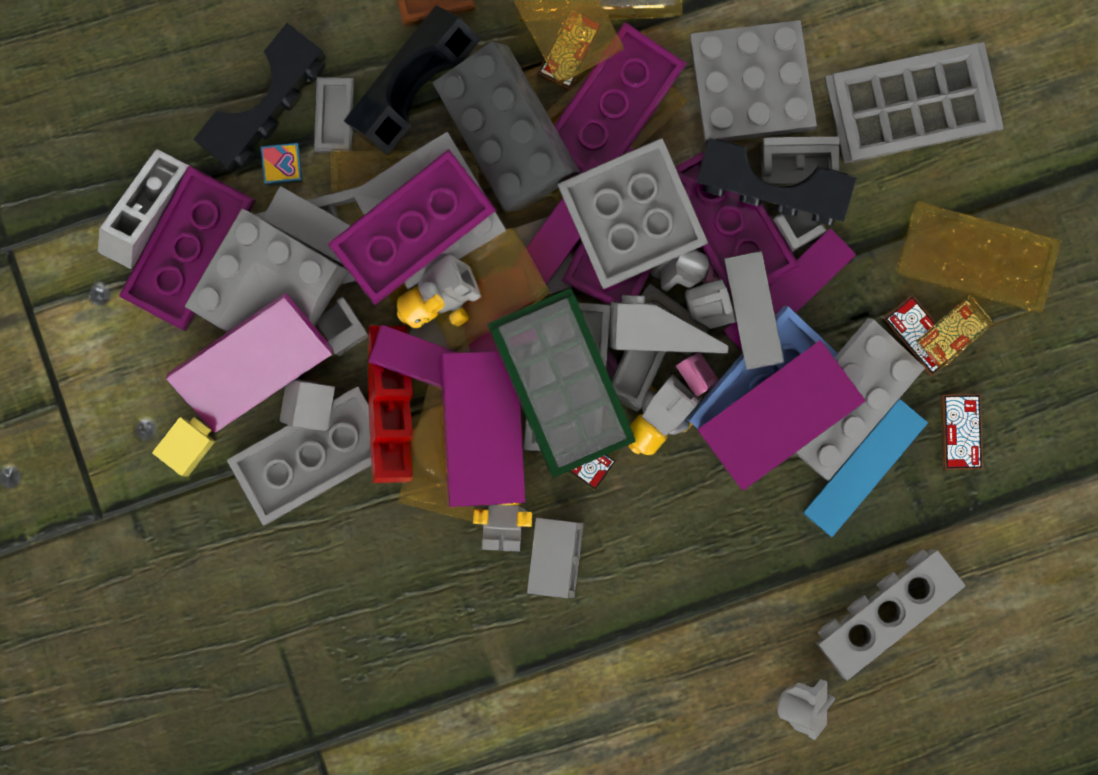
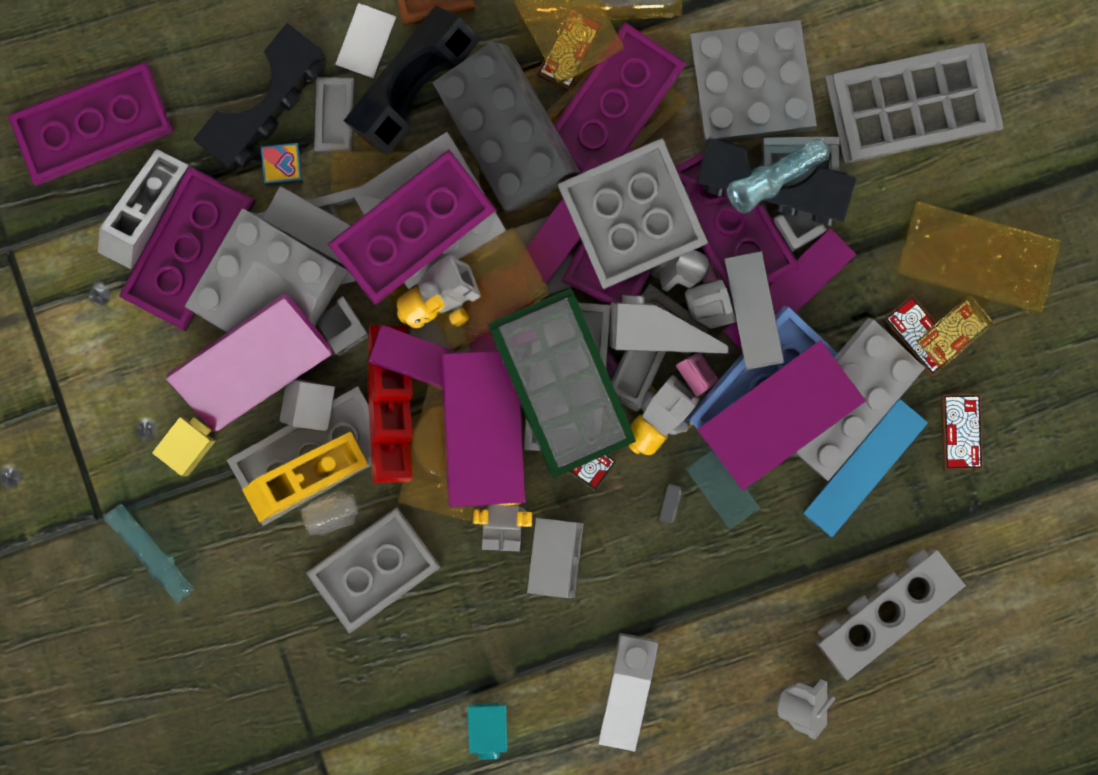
(90, 123): none -> magenta tile
(158, 564): none -> clear light blue pin
(304, 476): none -> yellow slope
(330, 513): none -> clear brick
(365, 40): none -> white sticker
(373, 569): none -> light grey tile
(487, 729): none -> teal brick
(628, 691): none -> slope
(669, 503): none -> dark grey tile
(721, 490): none -> clear light blue tile
(766, 181): none -> clear light blue pin

